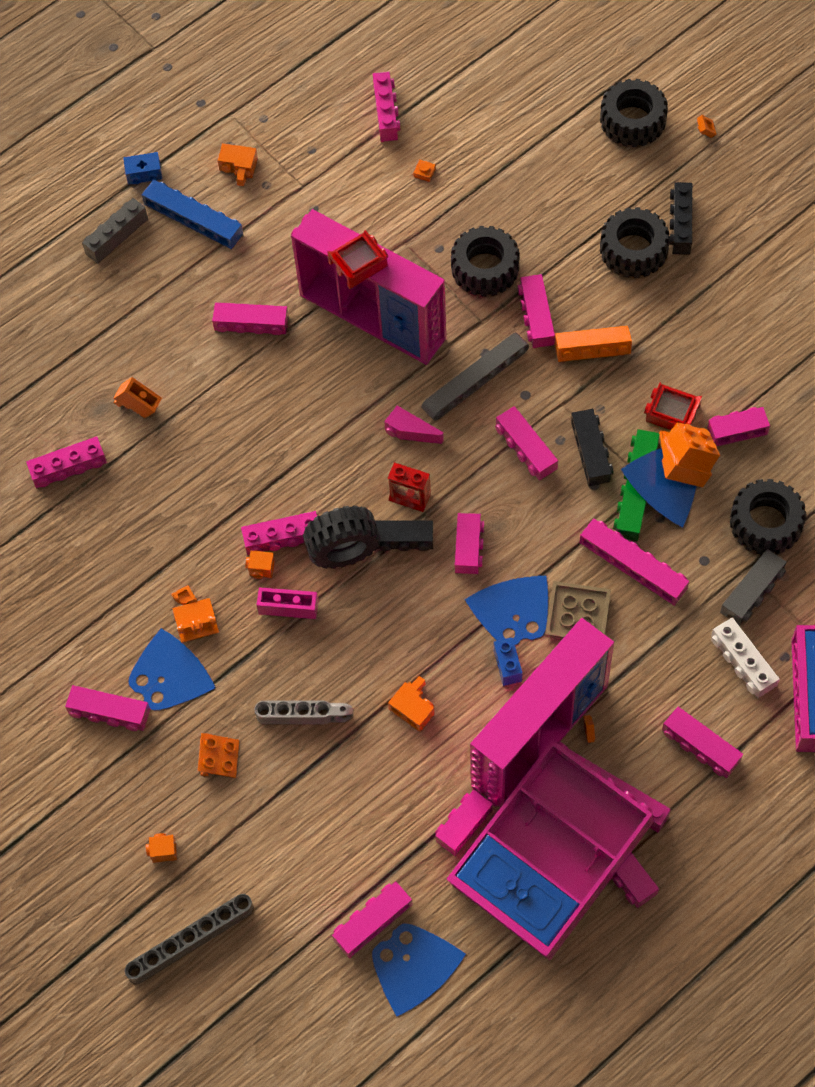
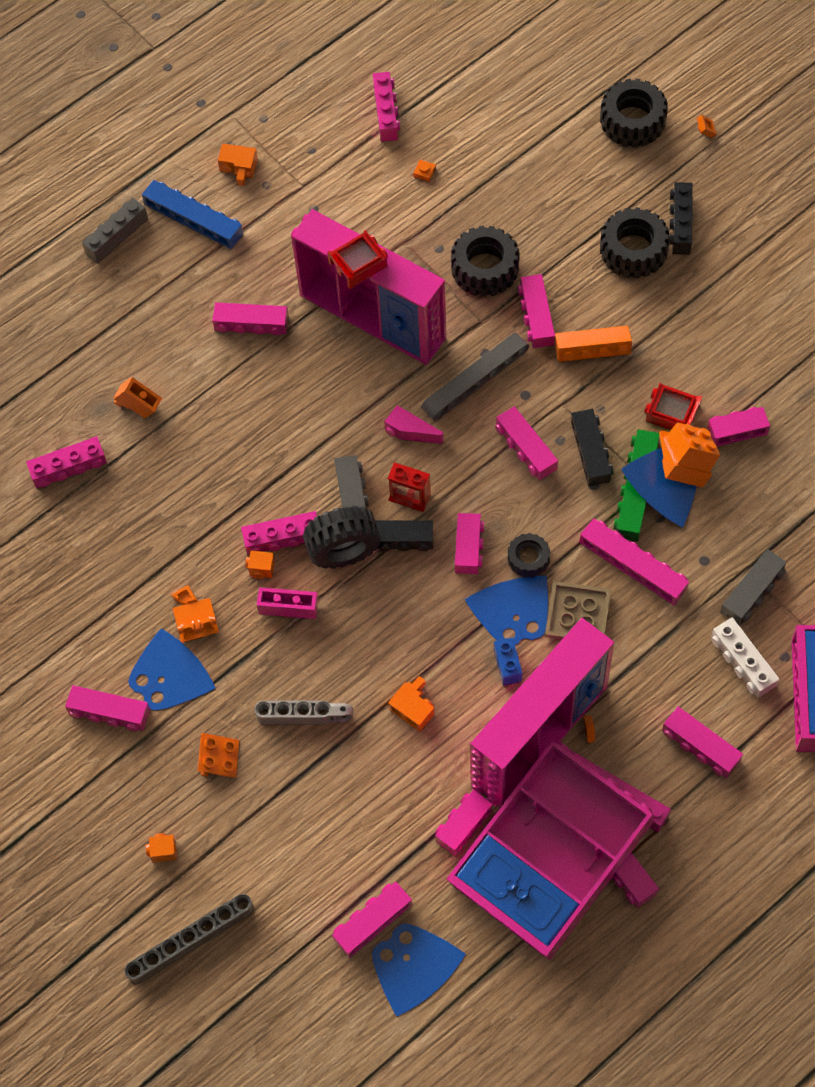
(142, 168): blue brick -> none
(349, 481): none -> dark grey brick
(528, 569): none -> black tyre
(775, 496): black tyre -> none

